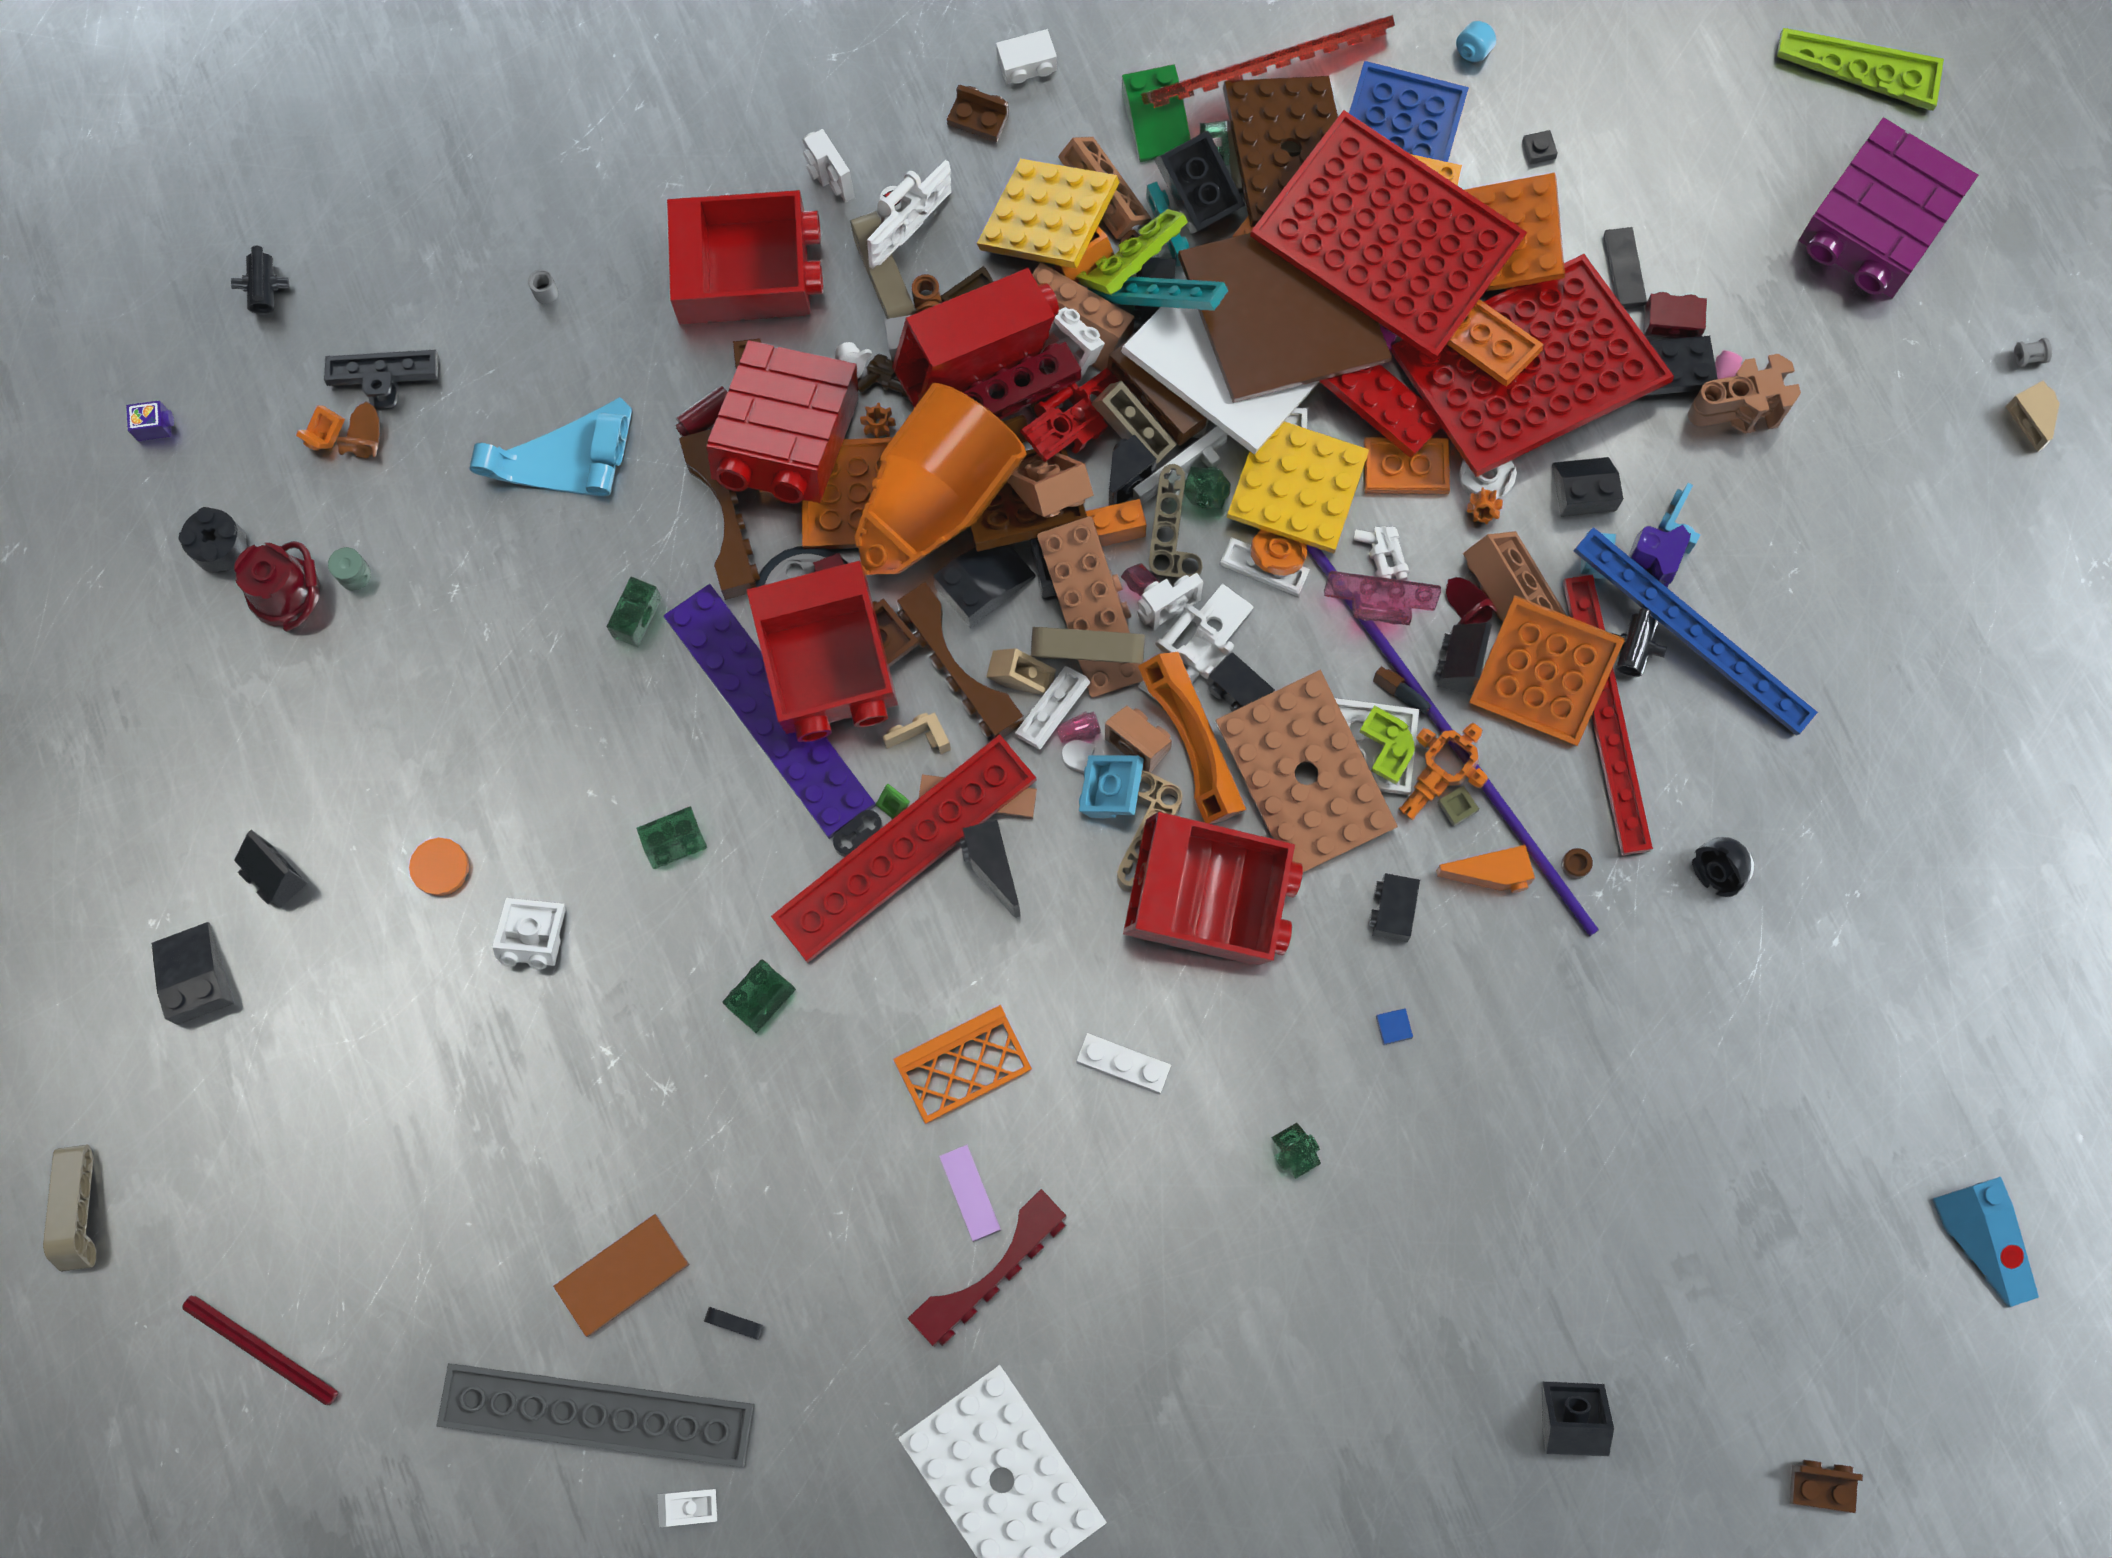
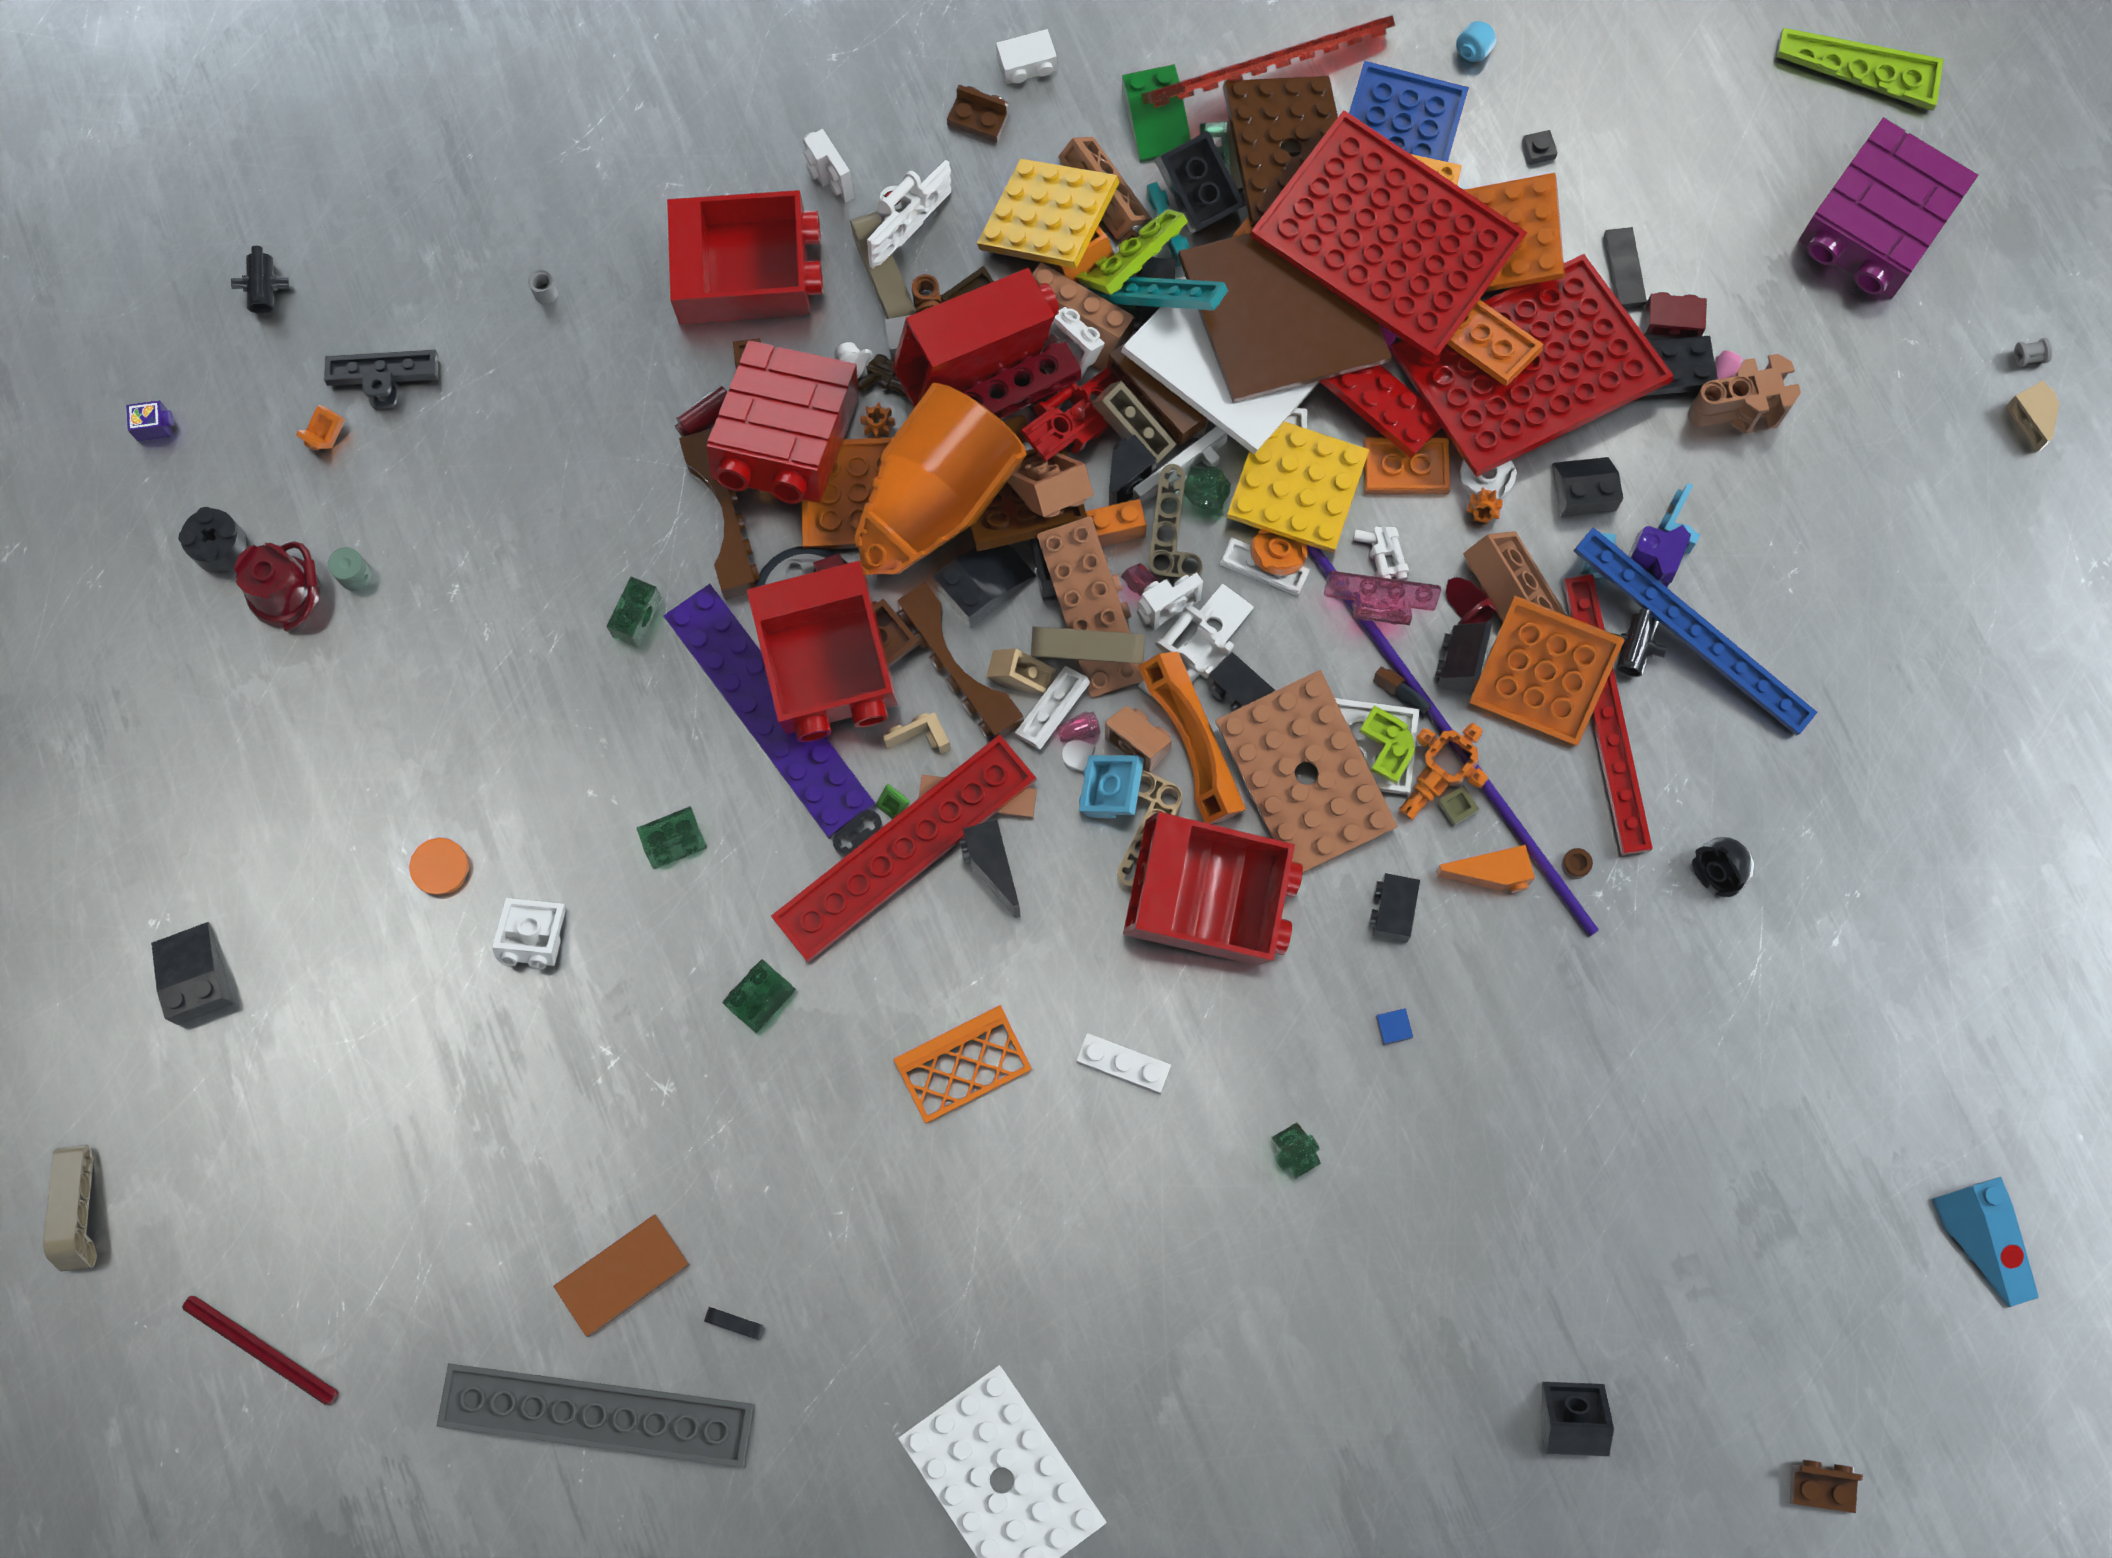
(268, 870): black slope -> none
(362, 433): dark orange piece -> none
(569, 459): medium azure panel -> none
(687, 1508): white slope -> none
(942, 1313): dark red arch -> none
(970, 1193): lavender tile -> none

